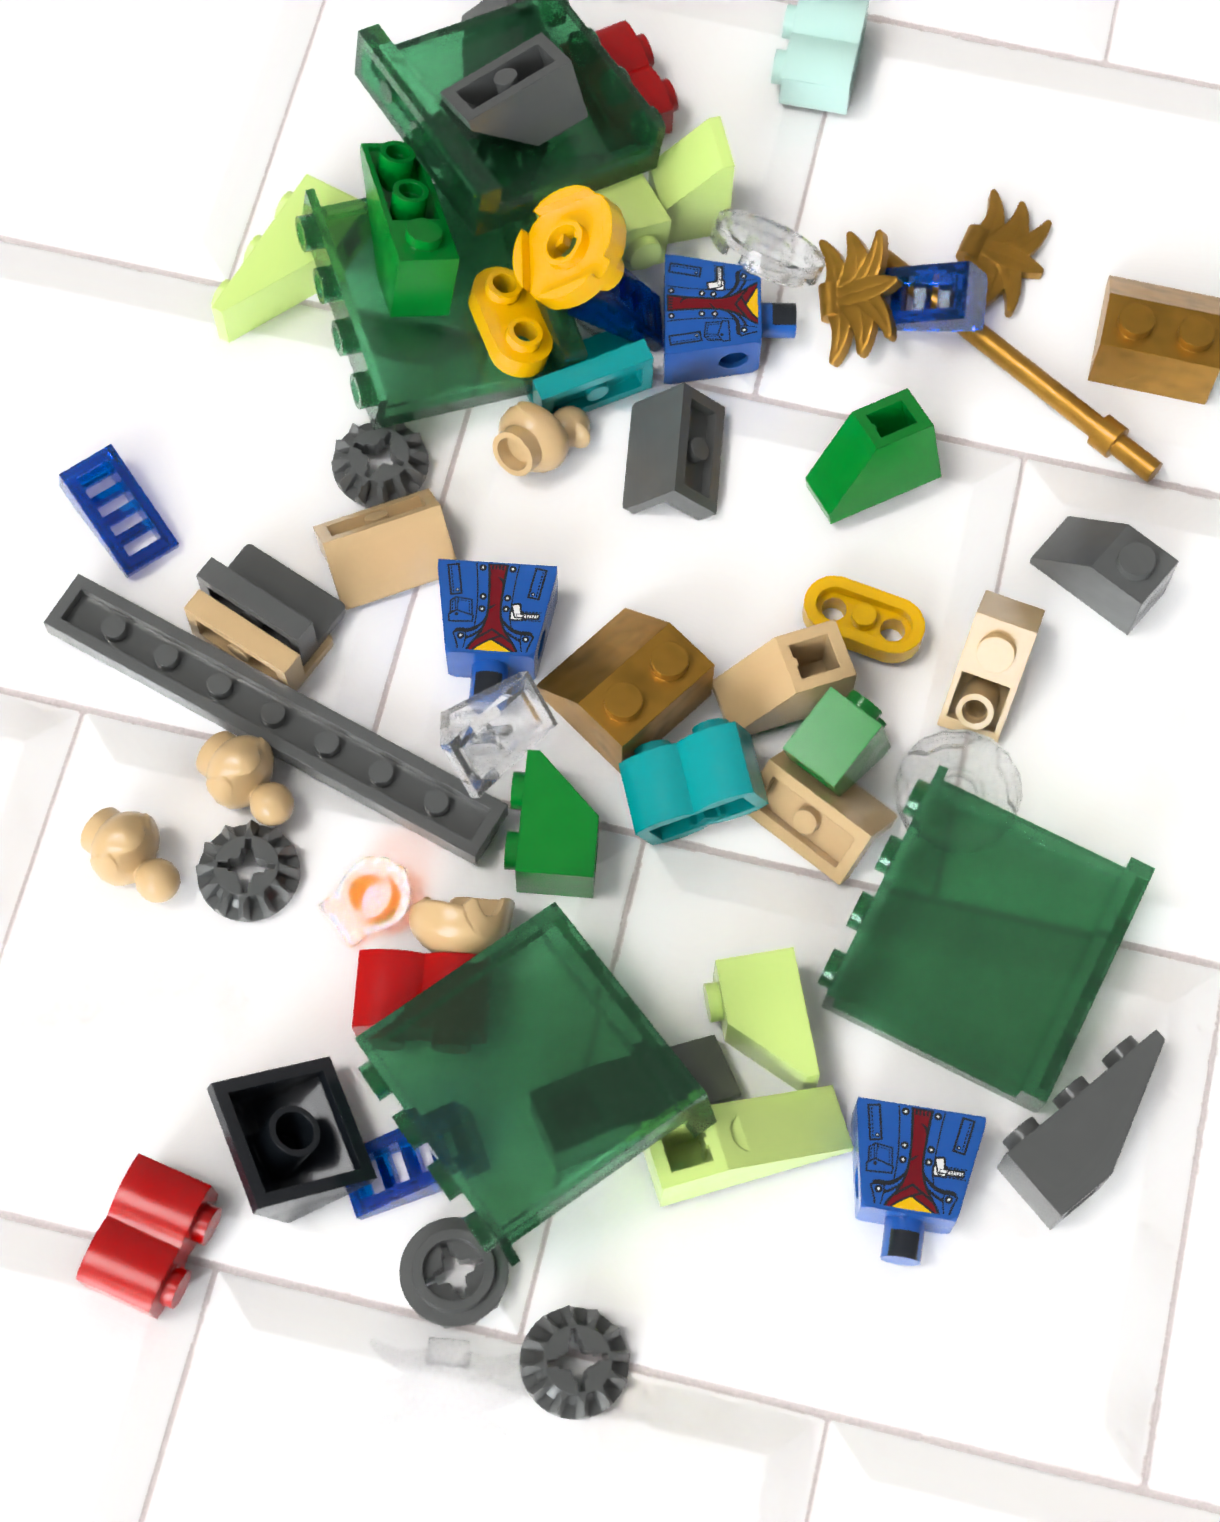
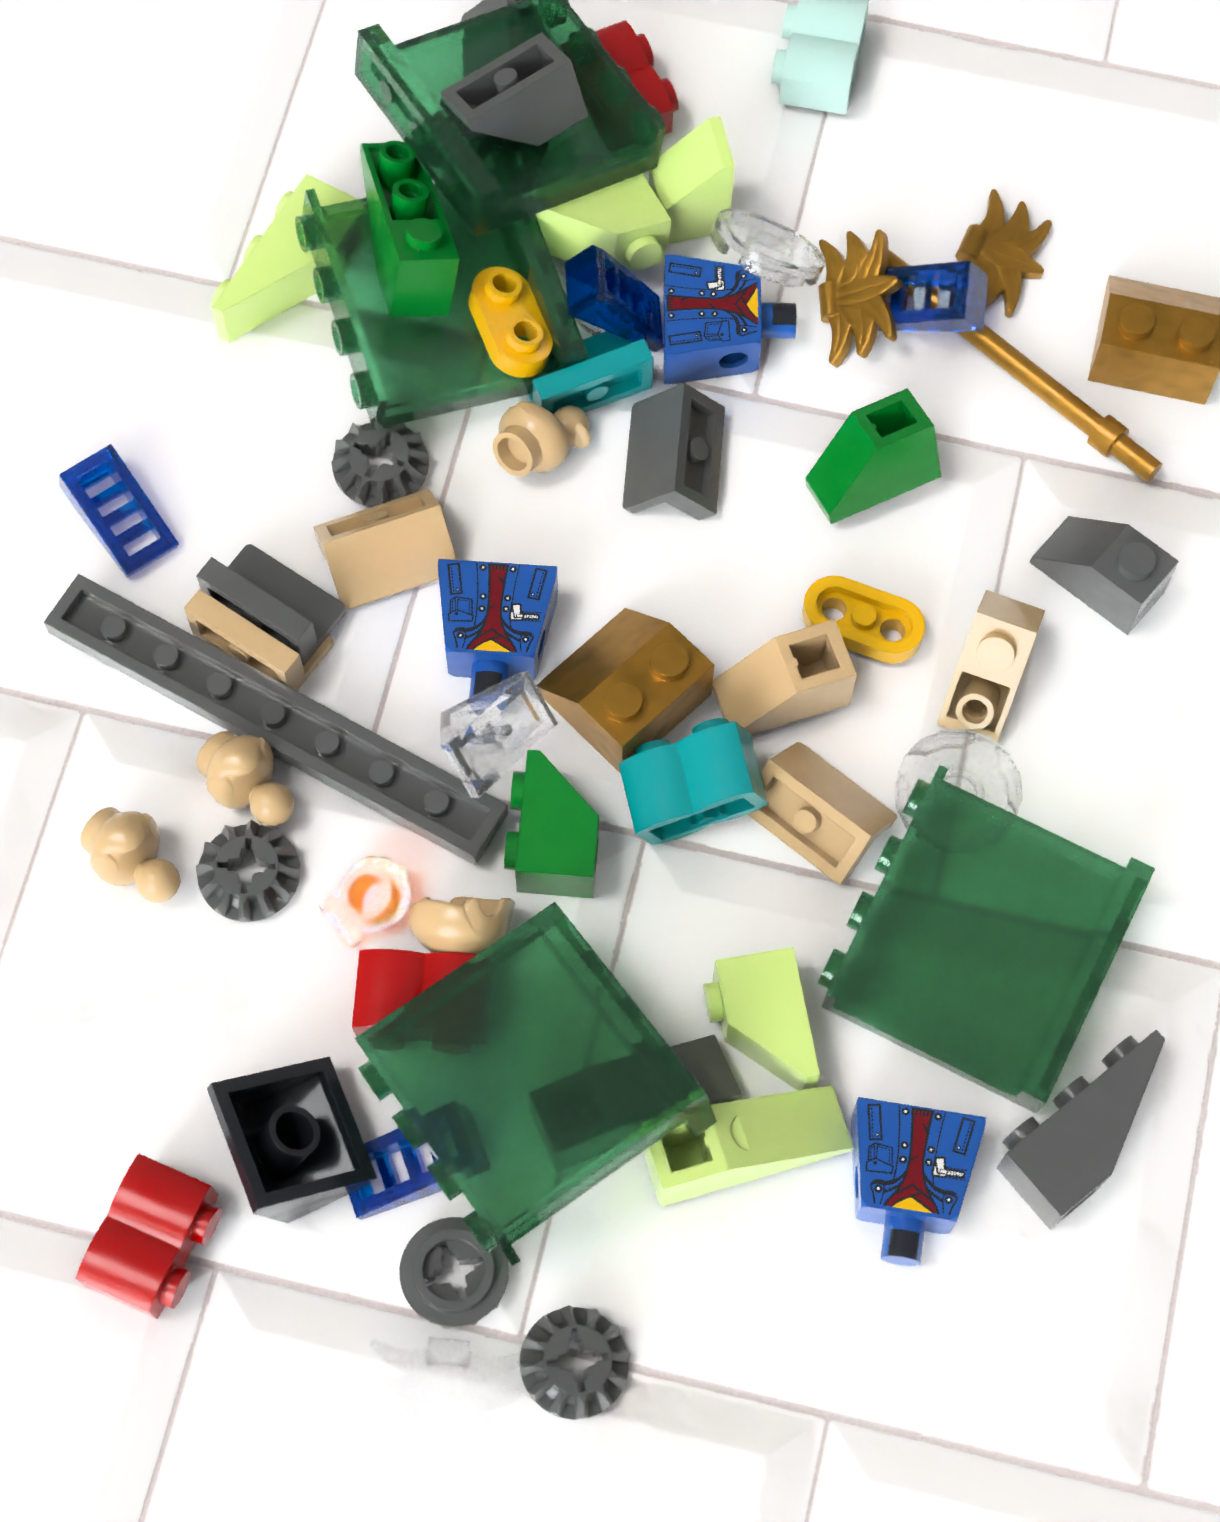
(591, 264): yellow plate -> none
(839, 740): slope -> none

